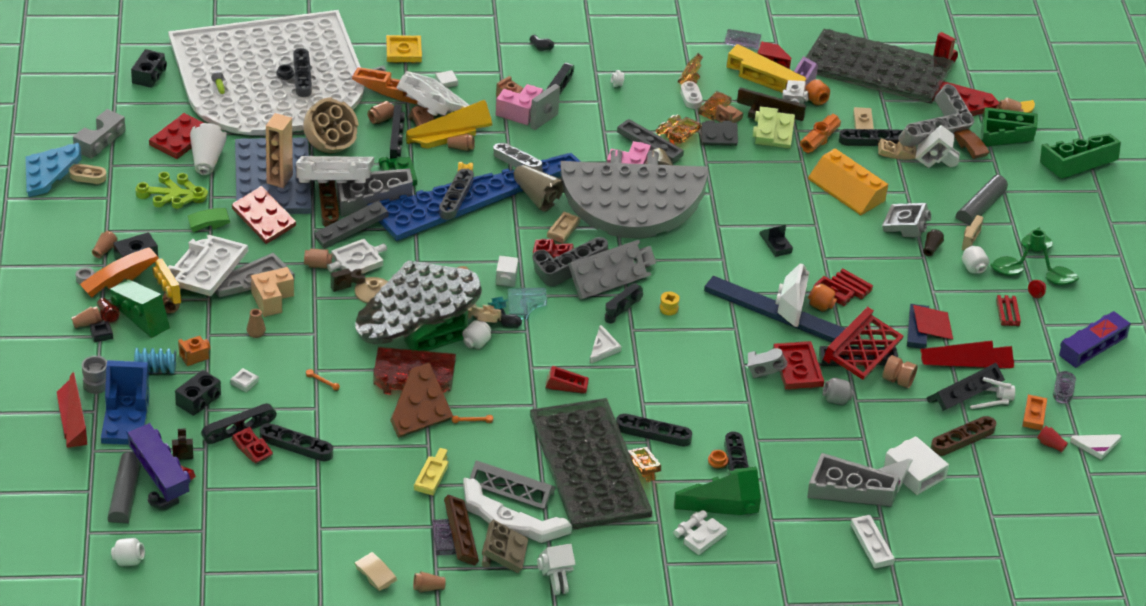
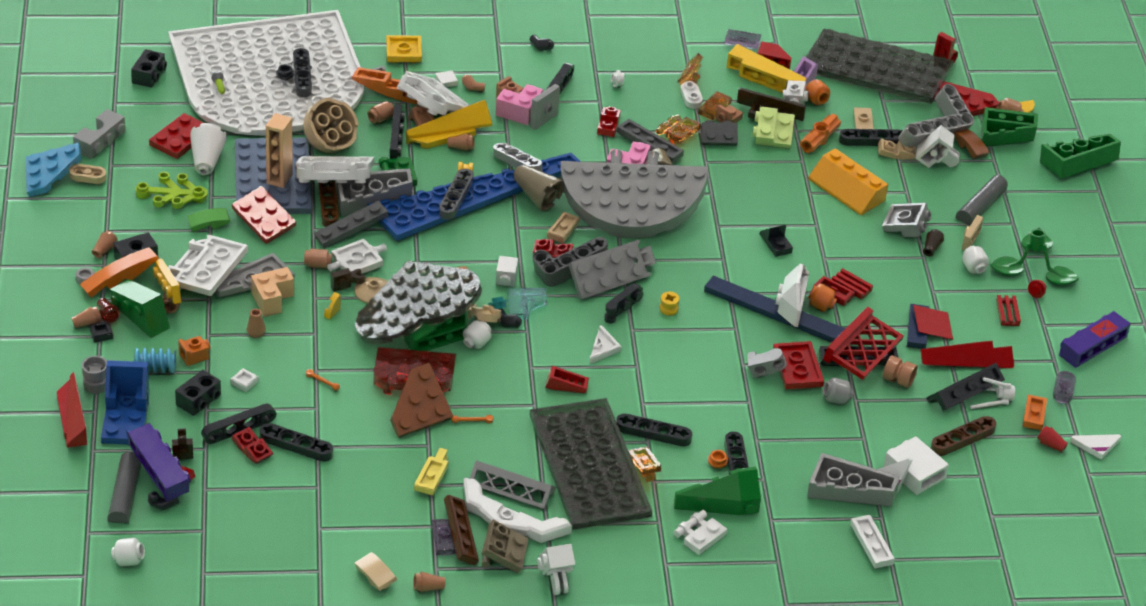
(334, 307): none -> yellow tile
(471, 84): none -> nougat arm
(609, 121): none -> red slope

